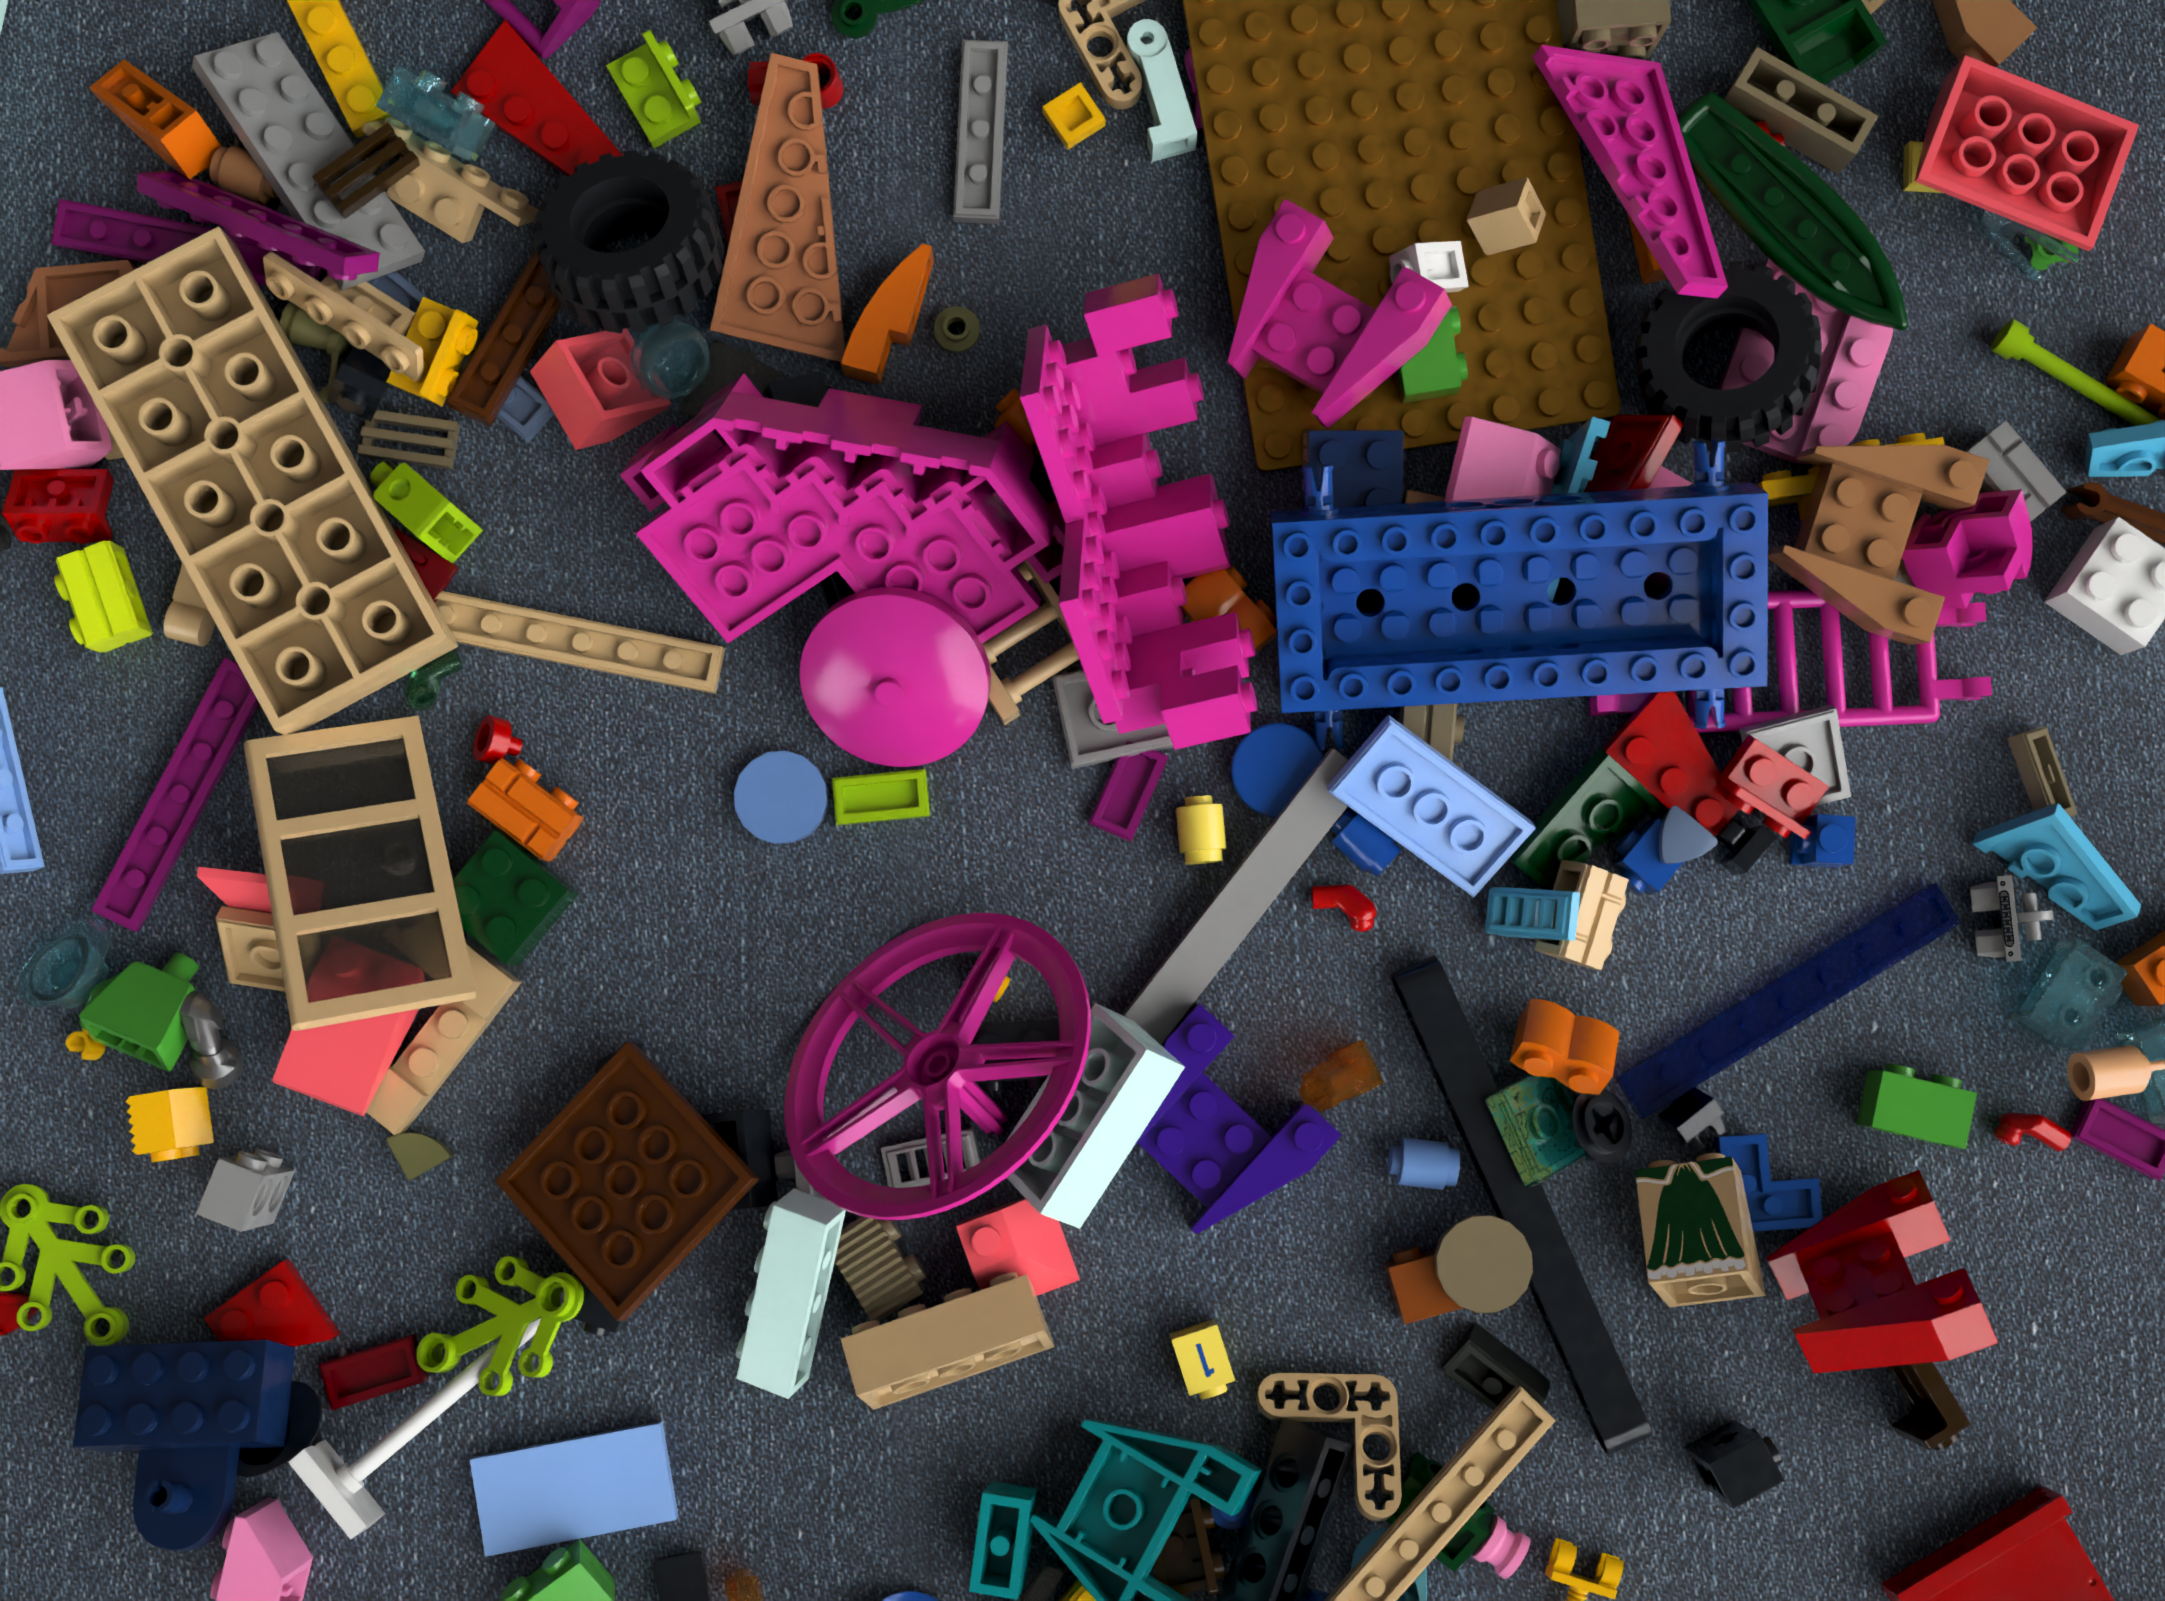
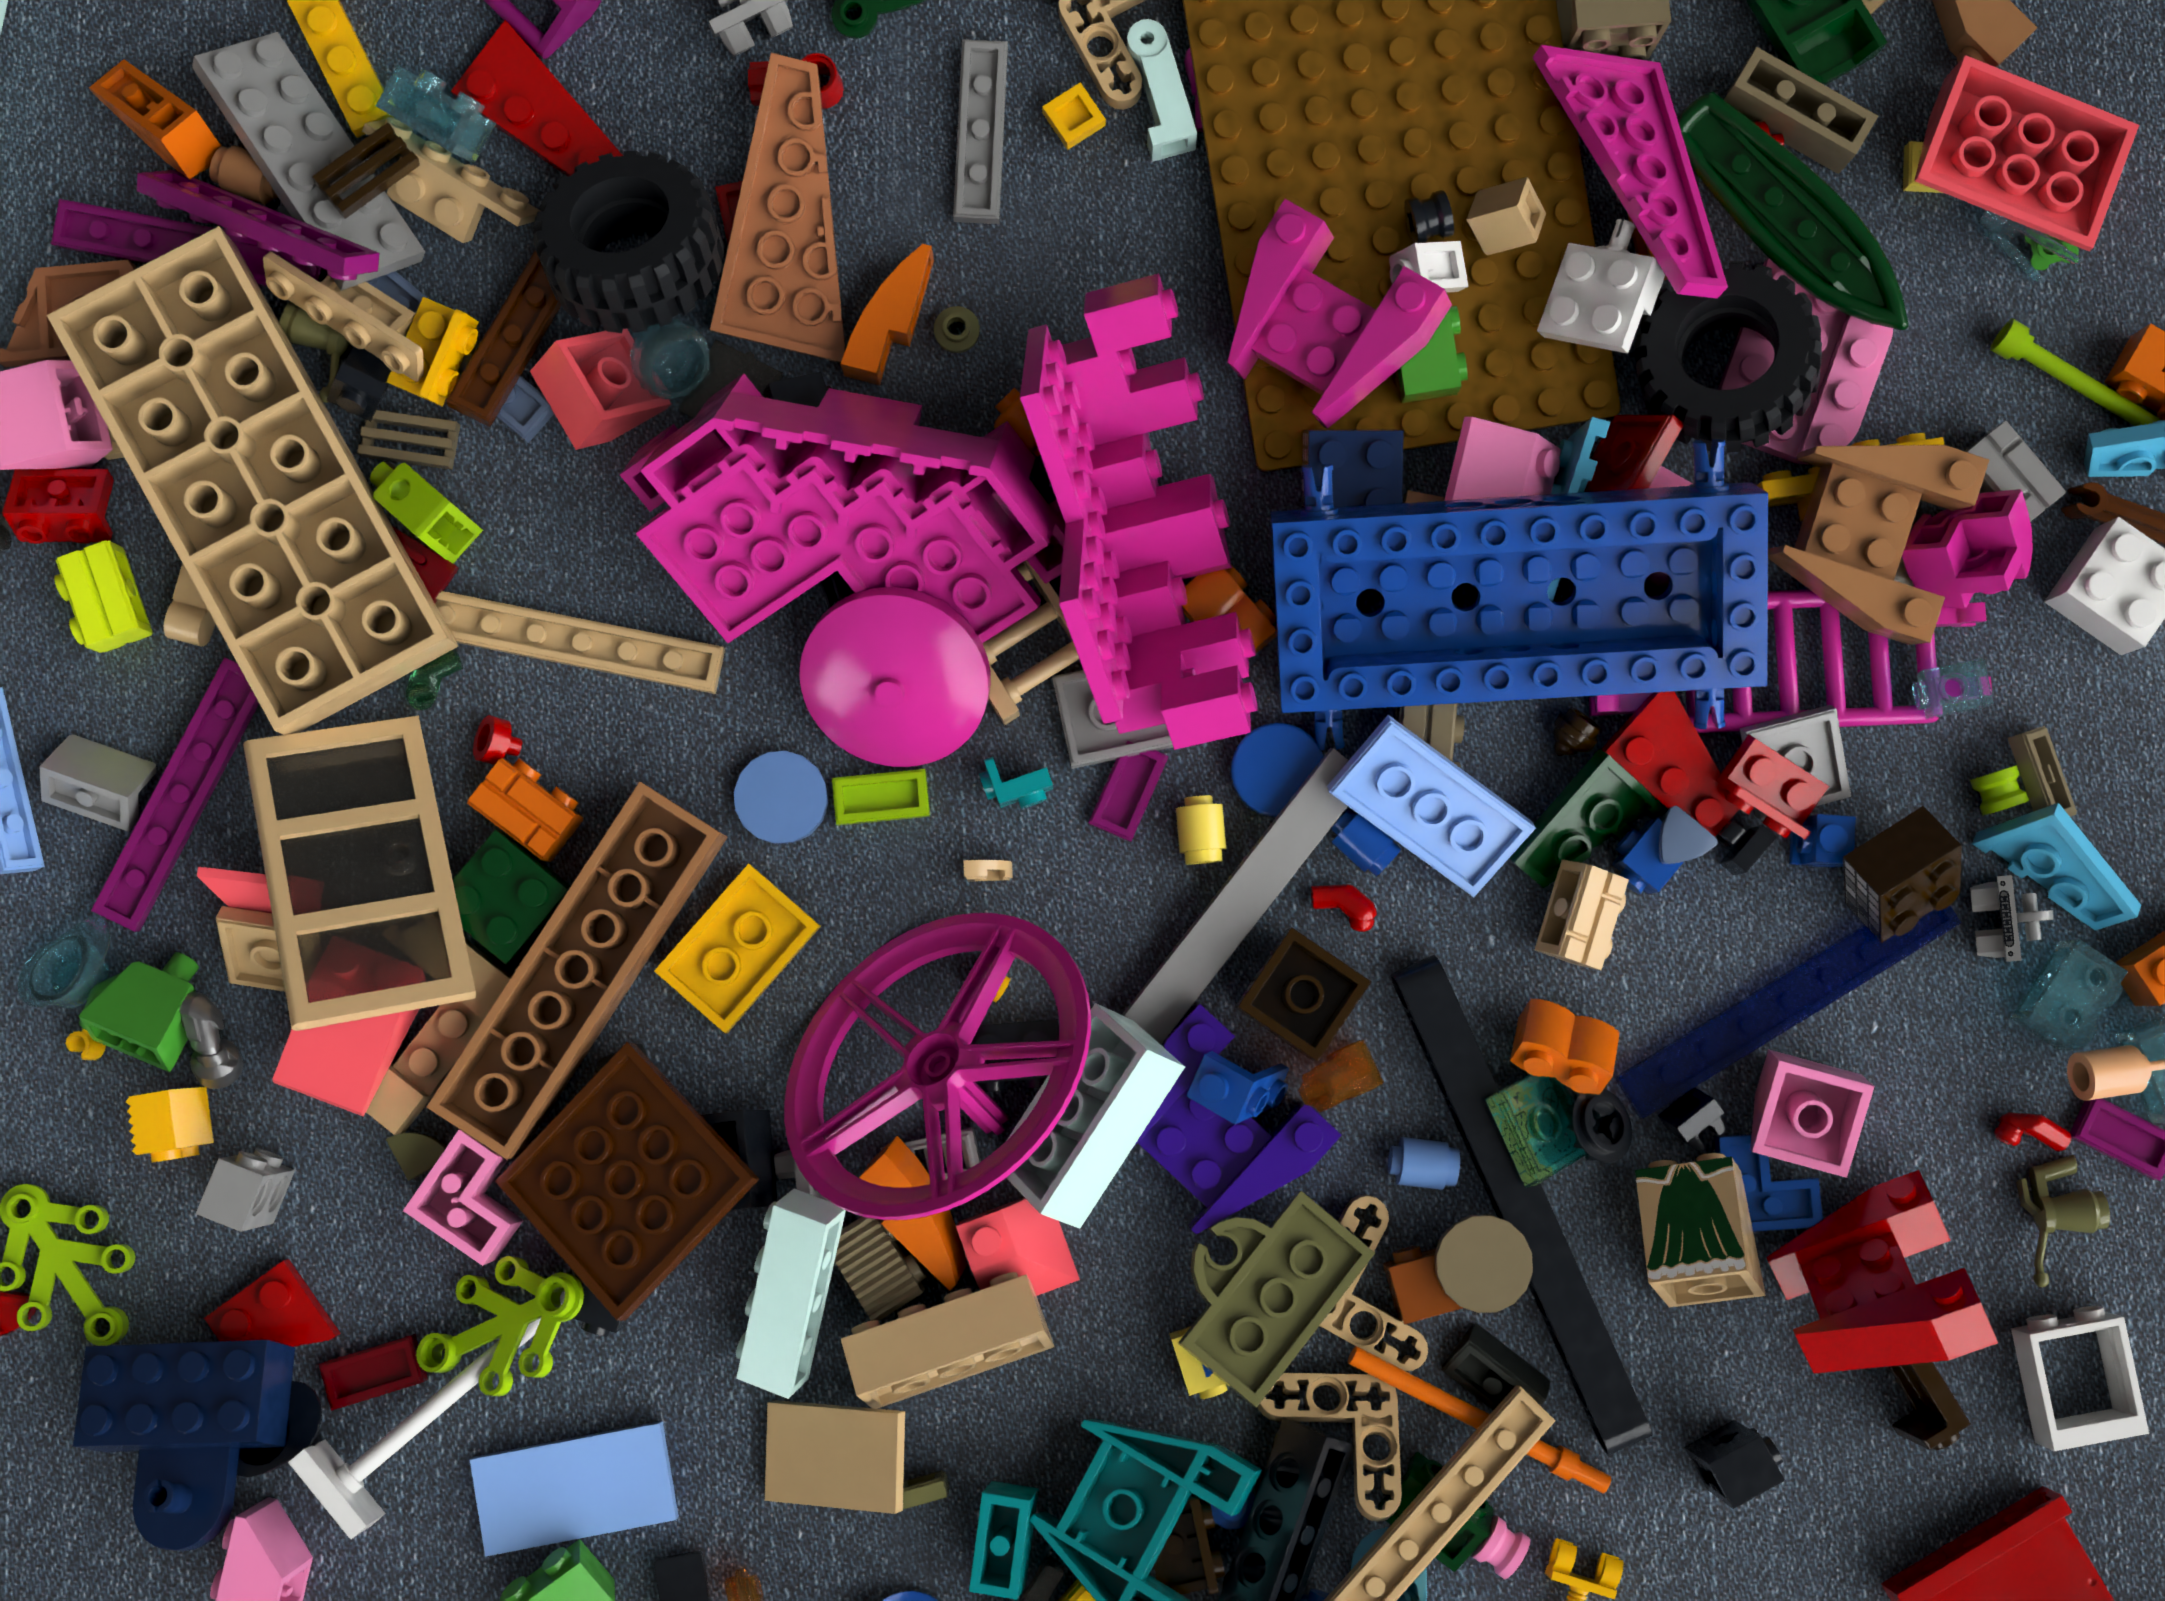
(95, 781): none -> light grey panel
(455, 1200): none -> bright pink brick
(577, 972): none -> medium nougat brick
(655, 92): lime bracket -> none
(737, 948): none -> yellow plate
(835, 1456): none -> tan tile
(925, 1489): none -> olive tile
(929, 1238): none -> orange slope
(987, 870): none -> tan tile
(1025, 789): none -> teal bracket
(1235, 1091): none -> blue bracket
(1269, 1293): none -> olive plate
(1302, 994): none -> dark brown brick
(1349, 1304): none -> tan beam
(1429, 217): none -> black wheel
(1531, 913): medium azure slope -> none
(1560, 1460): none -> orange bar
(1574, 733): none -> dark brown plate
(1602, 293): none -> white plate
(1809, 1113): none -> bright pink slope
(1903, 874): none -> dark brown brick
(1916, 1107): bright green brick -> none
(1973, 683): none -> clear light blue brick
(1999, 790): none -> lime wheel
(2072, 1211): none -> olive piece
(2127, 1411): none -> white window

